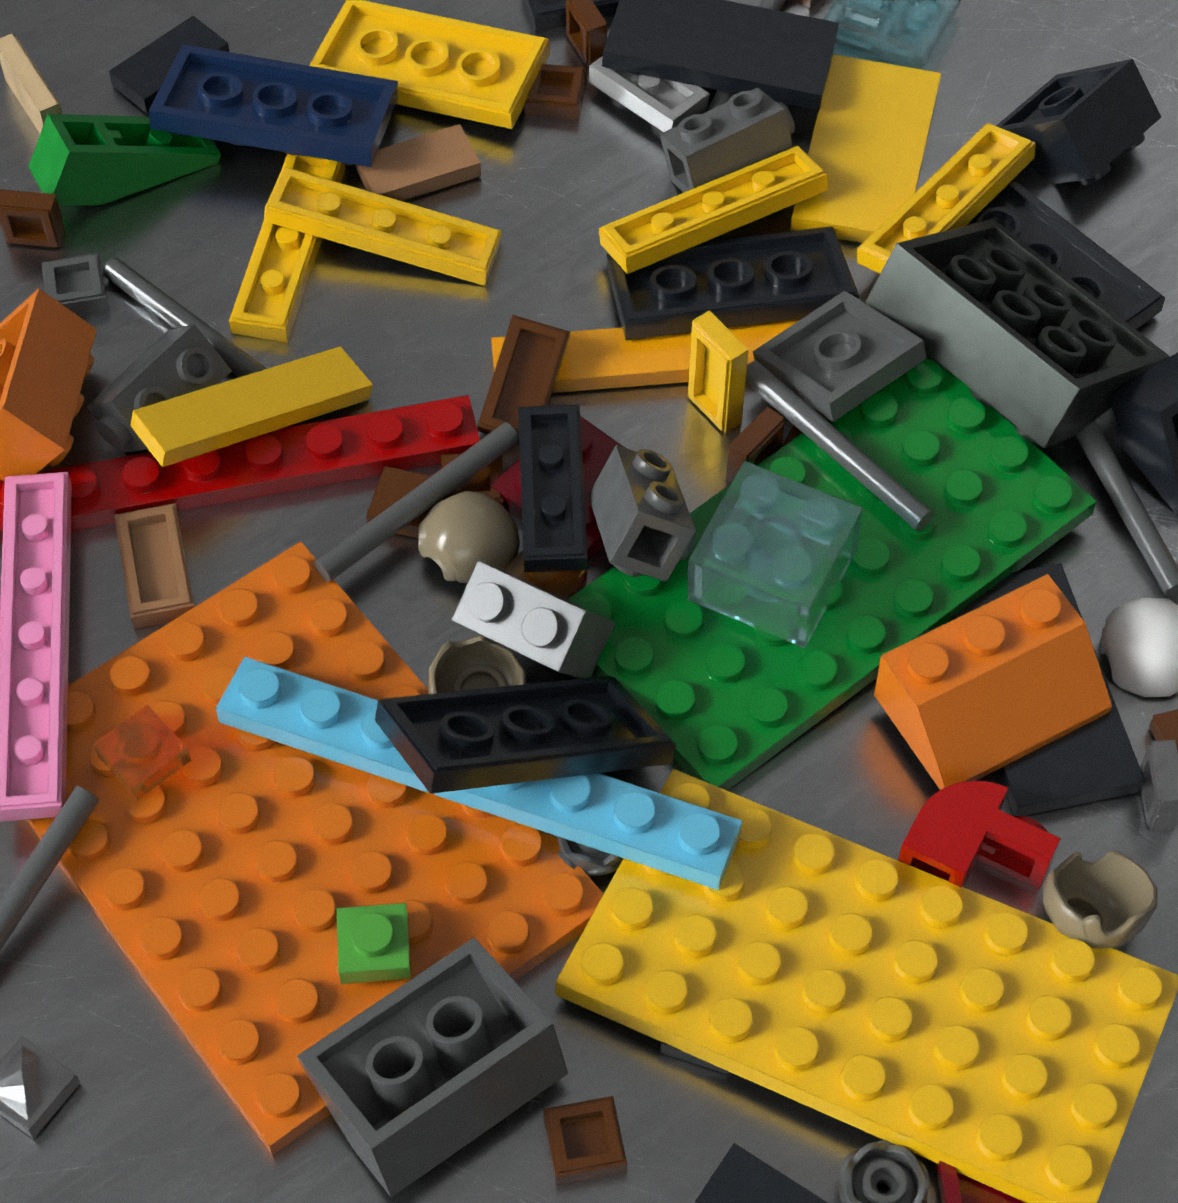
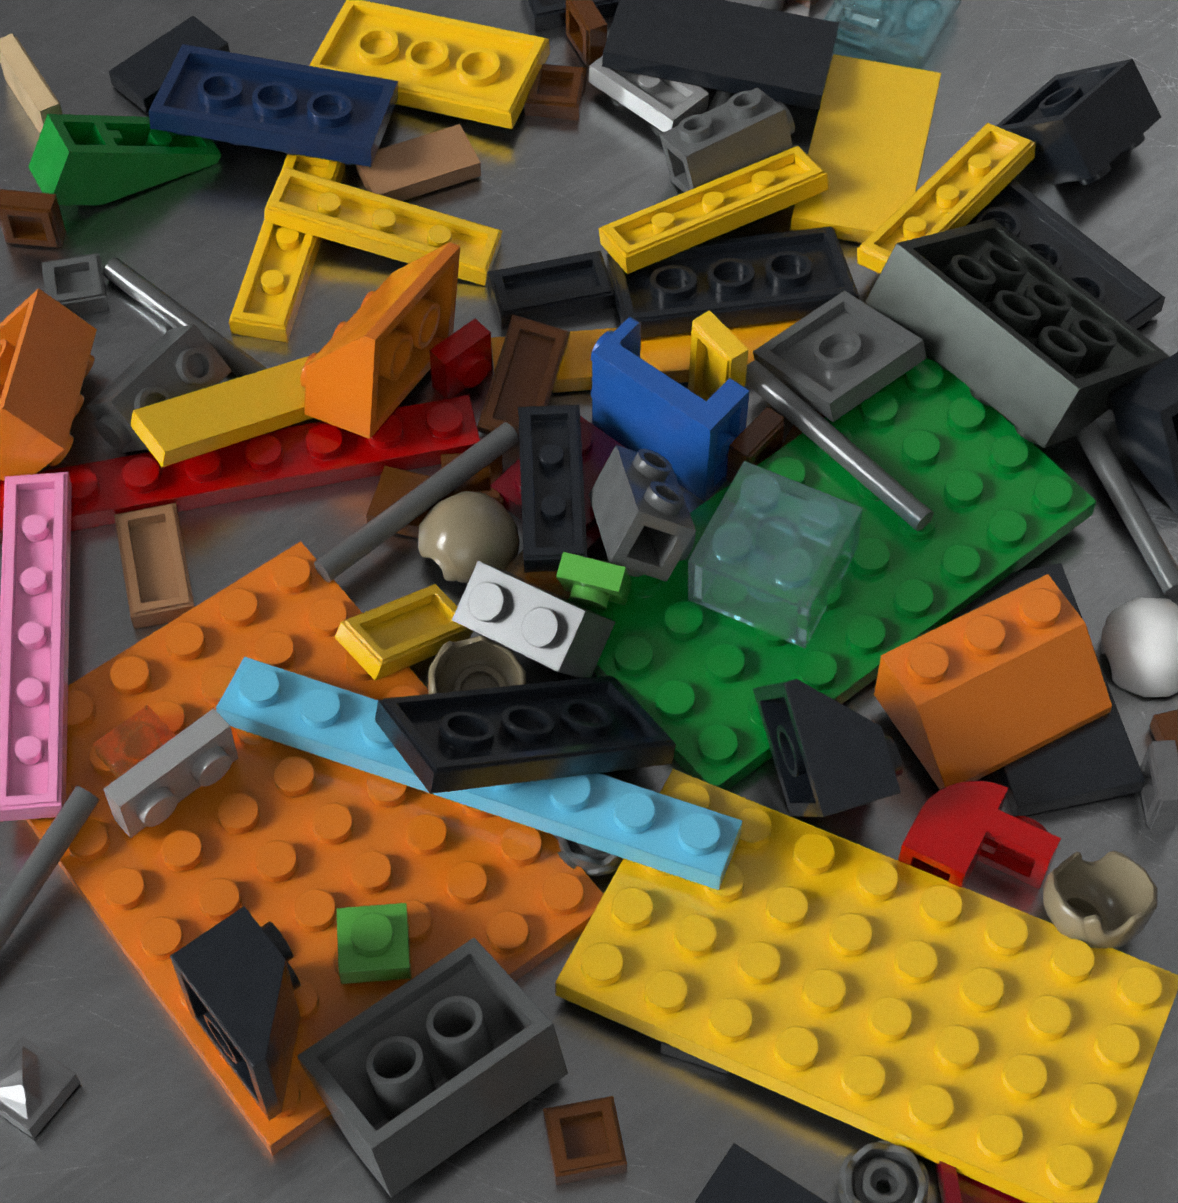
(172, 772): none -> light grey plate
(245, 1001): none -> black slope
(384, 345): none -> orange slope
(401, 631): none -> yellow tile
(461, 359): none -> red plate
(552, 288): none -> black tile
(593, 581): none -> bright green plate
(658, 414): none -> blue panel
(825, 751): none -> black slope

